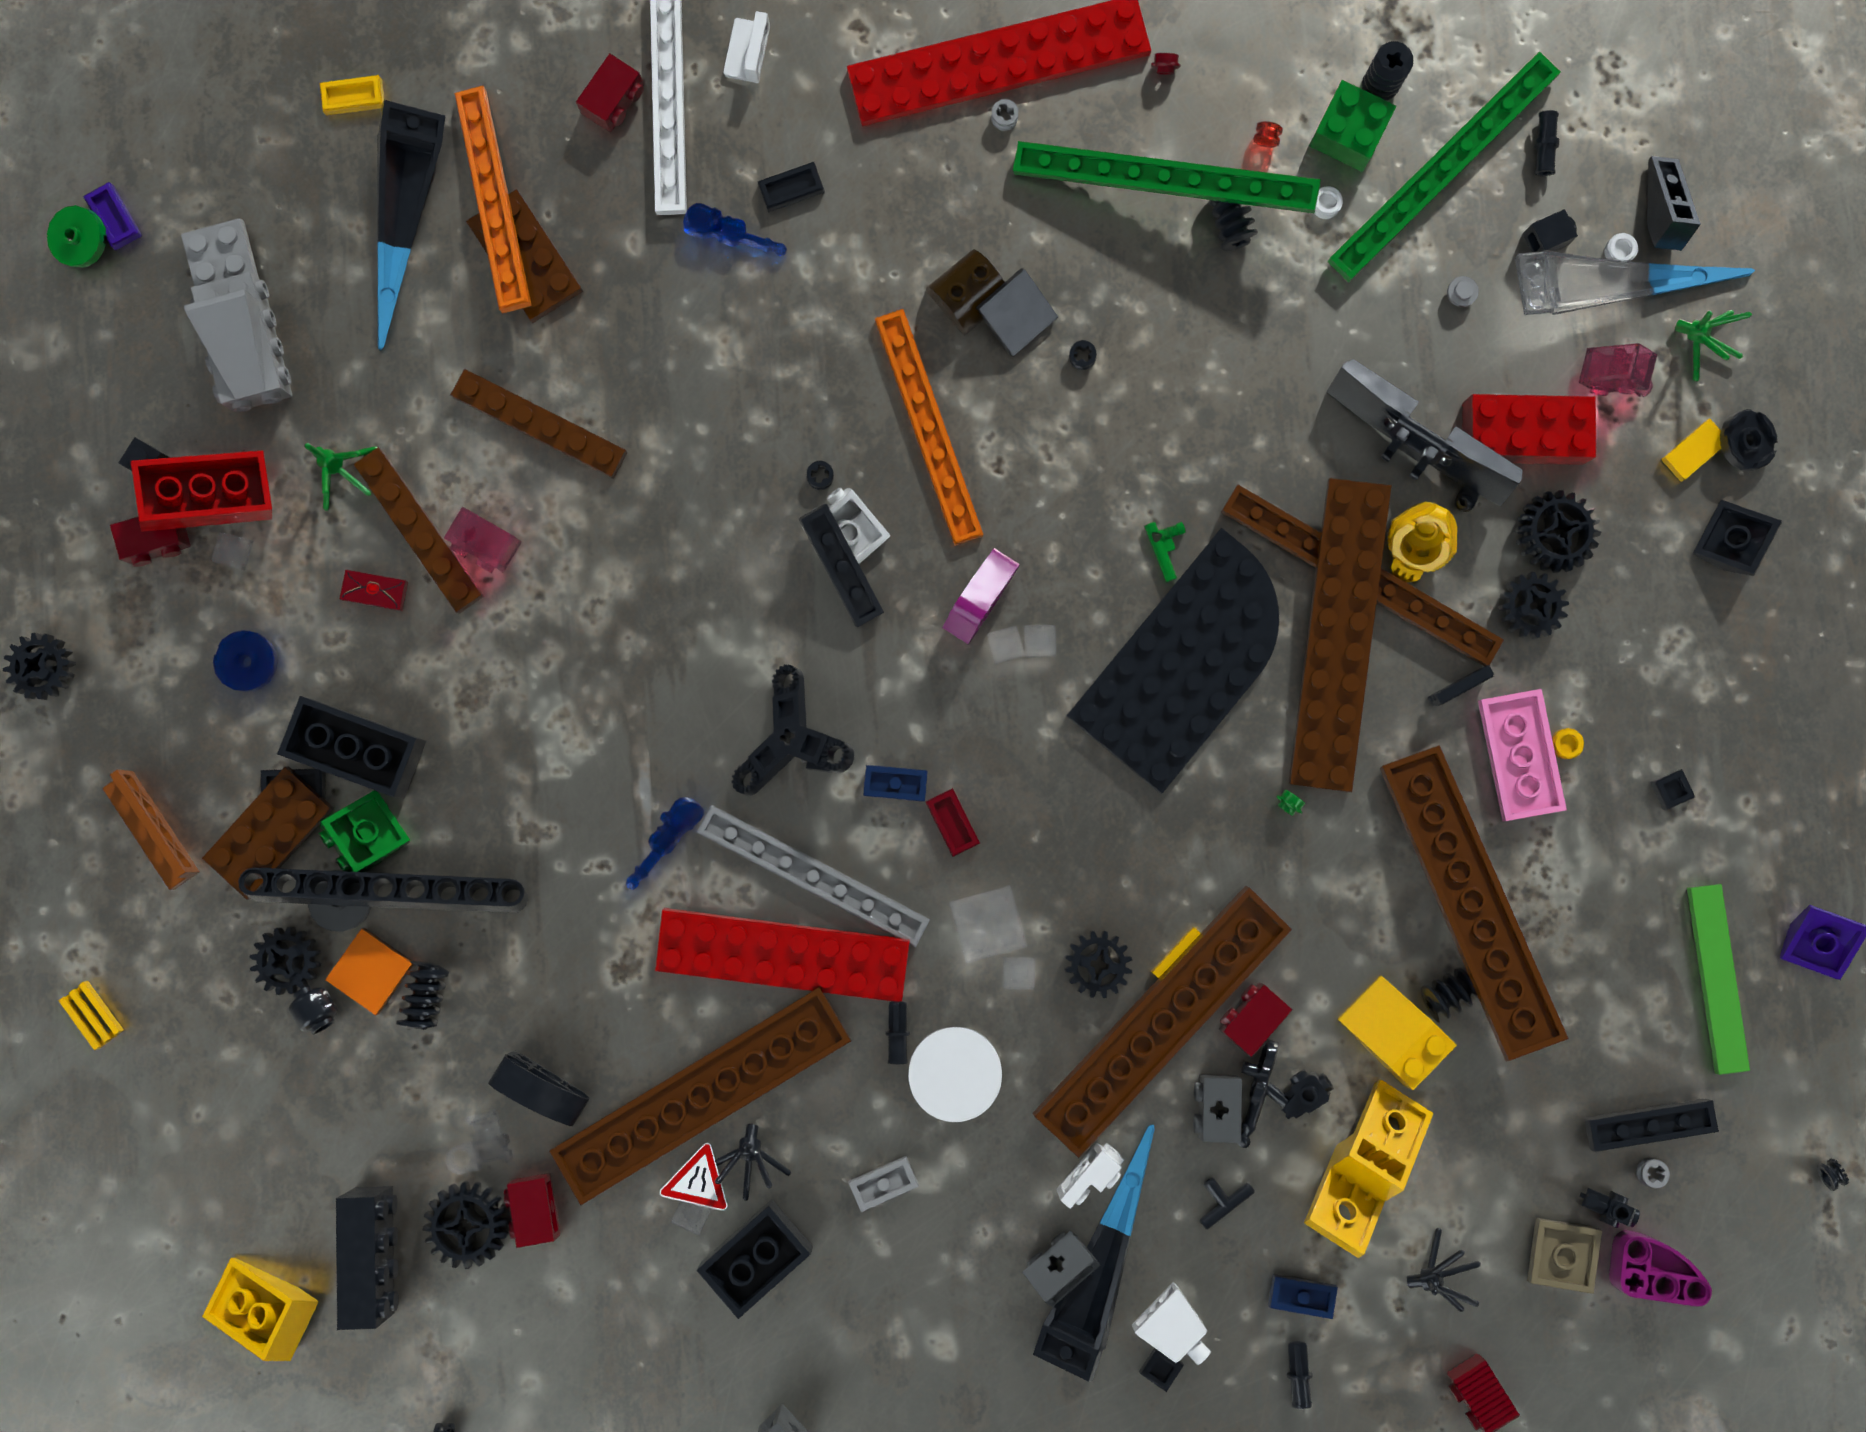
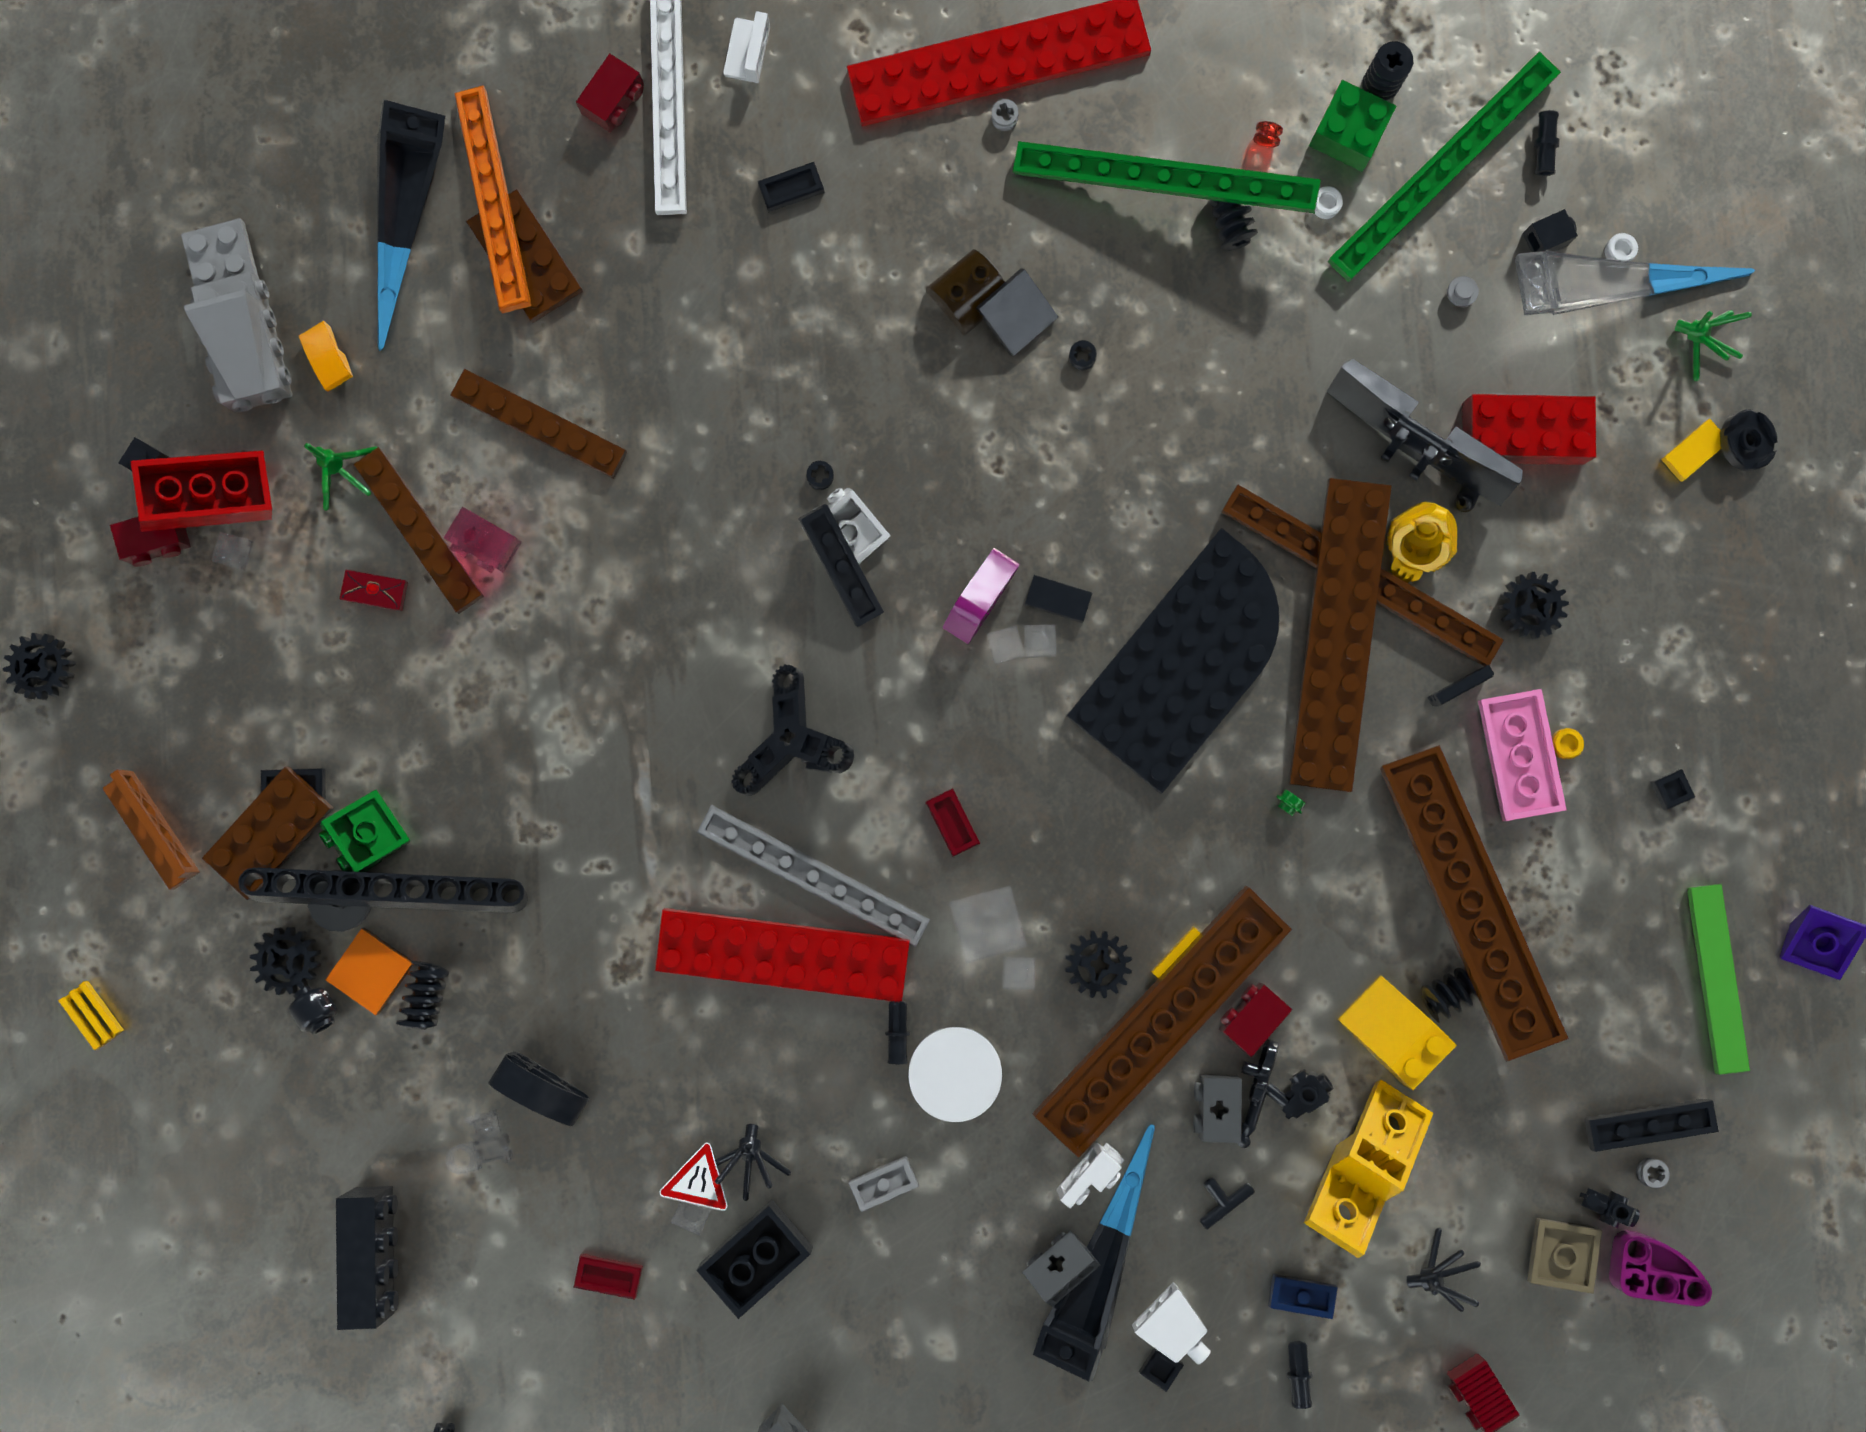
(88, 239): green plate -> none
(114, 215): dark purple tile -> none
(230, 661): clear blue plate -> none
(260, 1311): yellow slope -> none
(325, 357): none -> light orange slope
(351, 747): black brick -> none
(352, 95): yellow tile -> none
(465, 1250): black gear -> none
(532, 1210): dark red brick -> none
(608, 1276): none -> dark red tile
(676, 822): clear blue piece -> none
(700, 1096): reddish brown plate -> none
(709, 223): clear blue piece -> none
(895, 783): dark blue plate -> none
(929, 427): orange tile -> none
(1058, 598): none -> black tile
(1164, 546): green hose -> none
(1166, 63): dark red plate -> none
(1560, 543): black gear -> none
(1618, 369): clear pink brick -> none
(1670, 206): black slope -> none
(1737, 538): black slope -> none
(1832, 1174): black bush -> none

